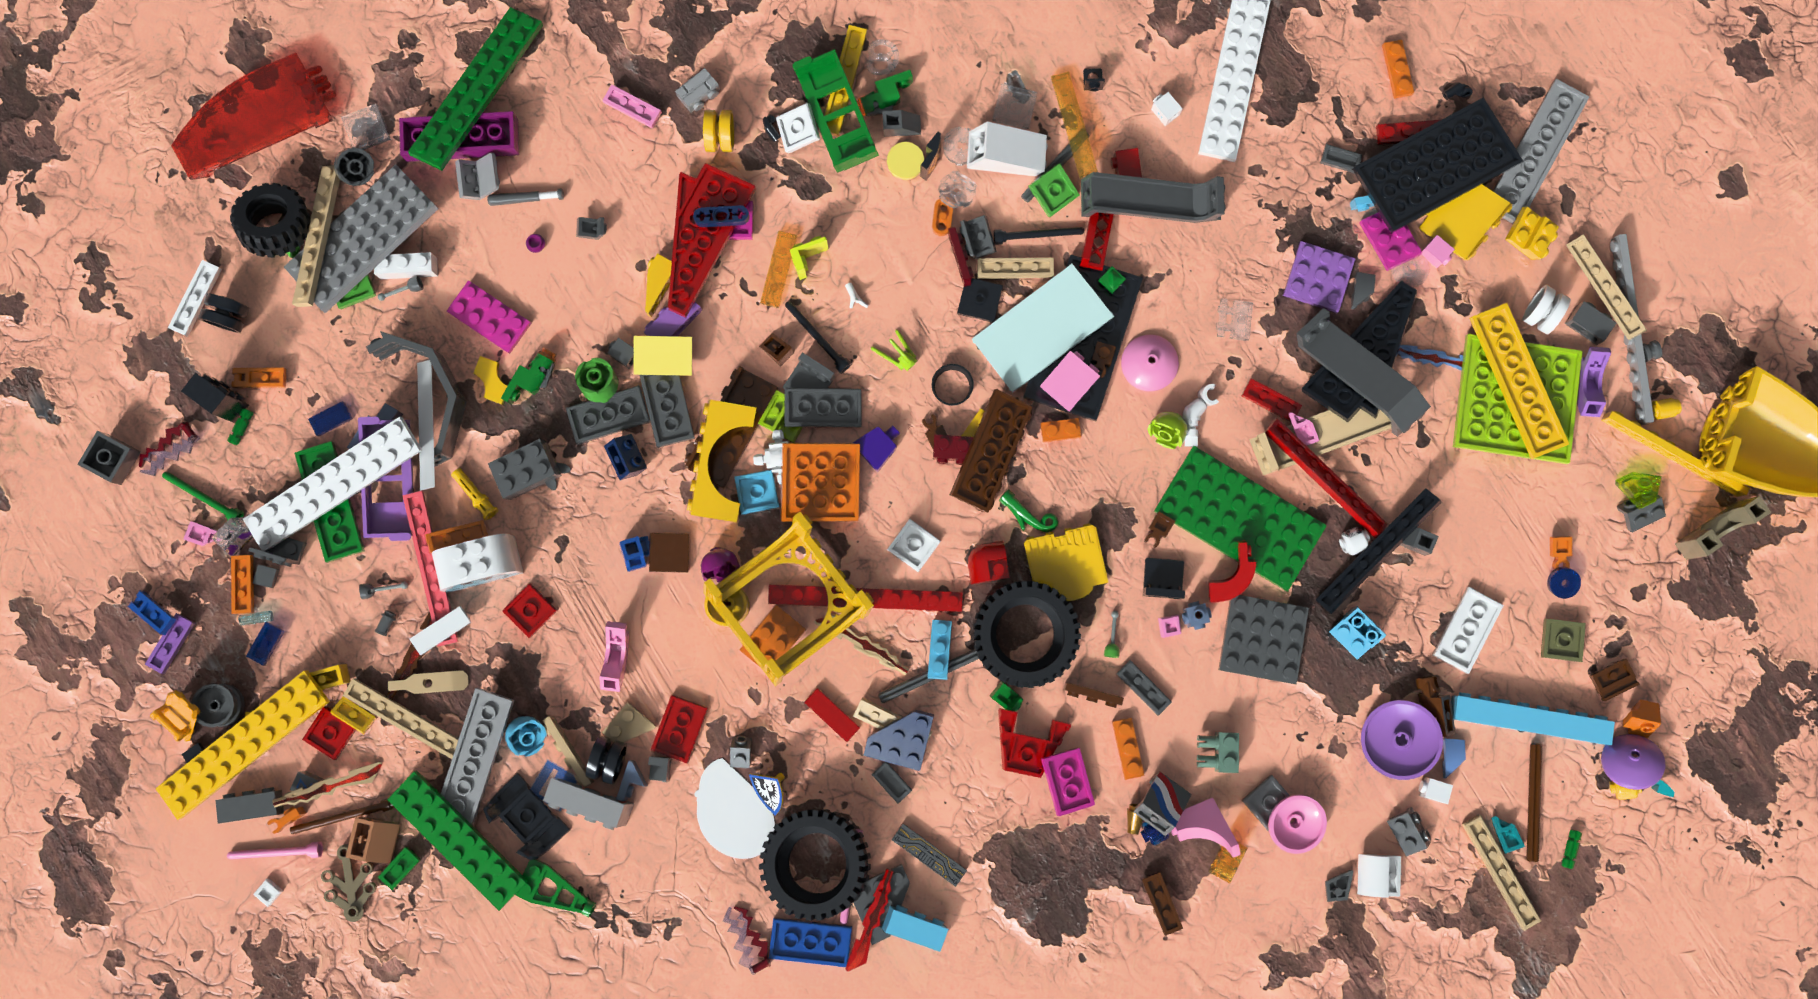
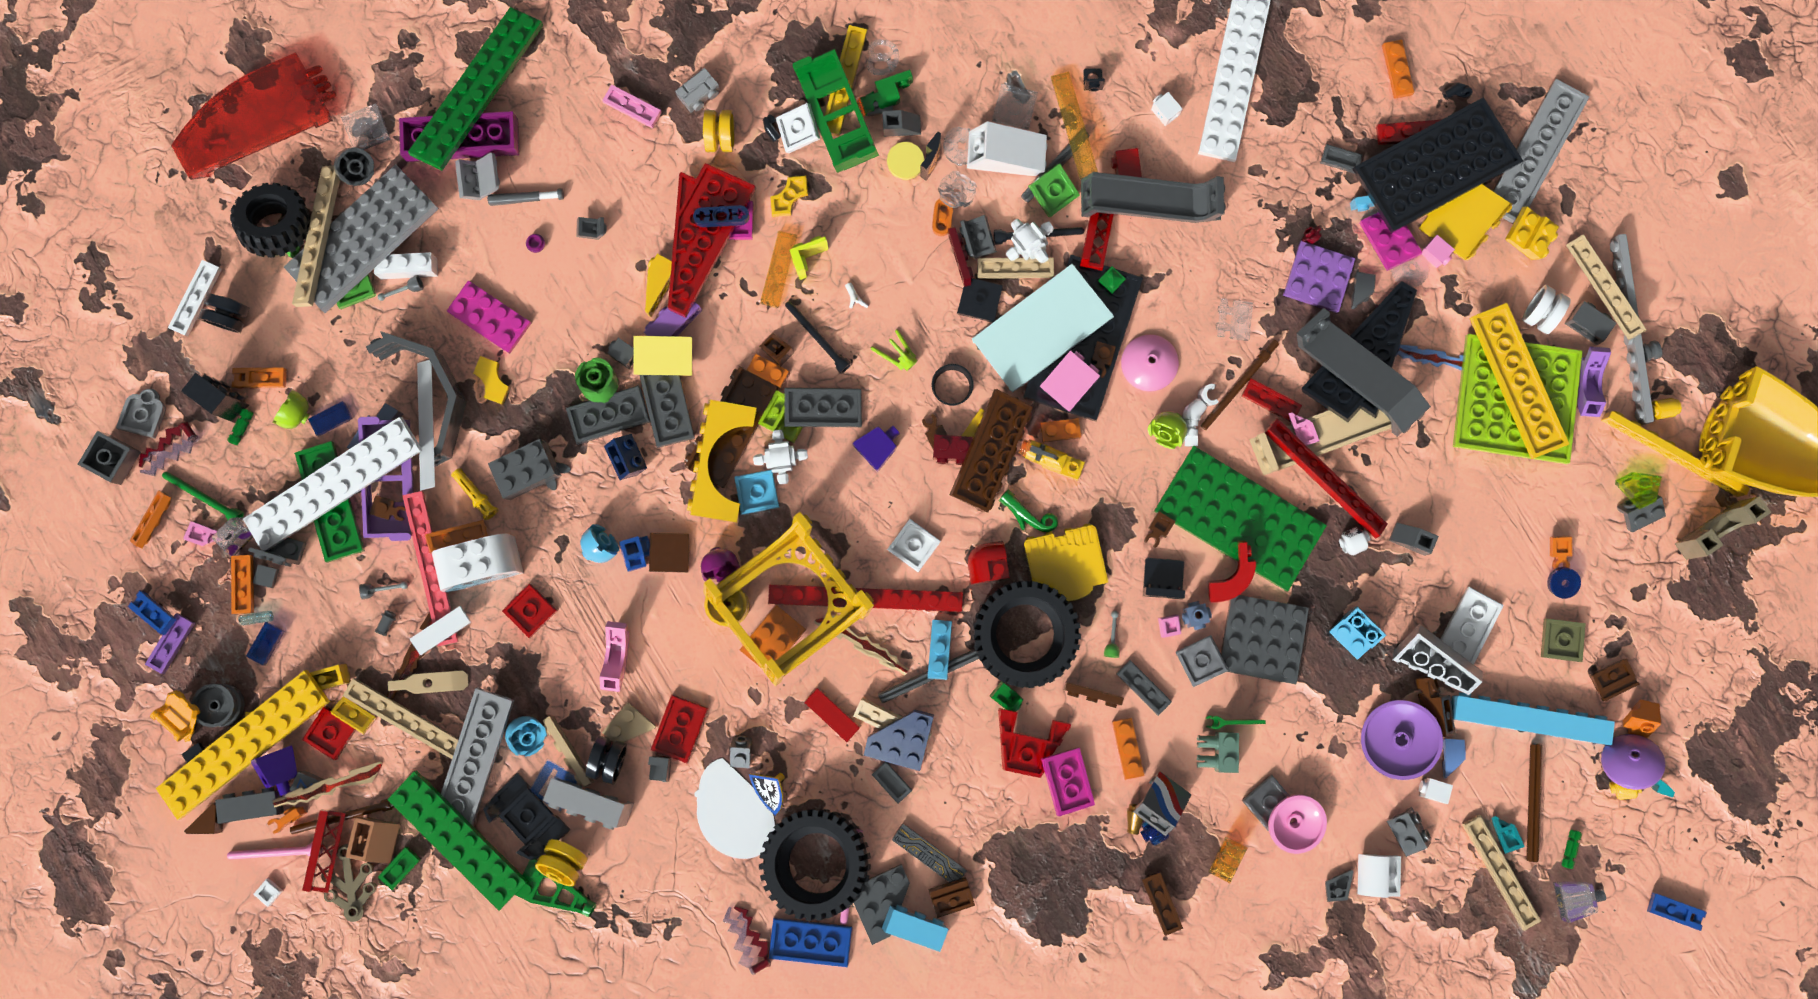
(142, 414): none -> light grey plate
(151, 519): none -> orange plate
(206, 823): none -> reddish brown slope
(276, 769): none -> dark purple torso
(292, 411): none -> lime cylinder
(316, 850): none -> red fence
(385, 508): none -> reddish brown plate
(531, 379): green plate -> none
(561, 862): none -> yellow wheel
(597, 545): none -> medium azure cylinder
(631, 775): sand blue slope -> none
(768, 371): none -> orange plate
(783, 202): none -> yellow tile
(809, 374): dark grey bracket -> none
(820, 481): orange plate -> none
(871, 920): red sword -> none
(951, 897): none -> reddish brown plate
(1029, 241): none -> white piece
(1051, 459): none -> yellow plate
(1202, 661): none -> flat silver tile
(1206, 822): bright pink arch -> none
(1218, 722): none -> green flag
(1263, 357): none -> reddish brown bar
(1312, 234): none -> dark red plate
(1378, 551): black plate -> none
(1430, 655): none -> light grey wedge
(1577, 900): none -> clear torso
(1676, 911): none -> blue plate

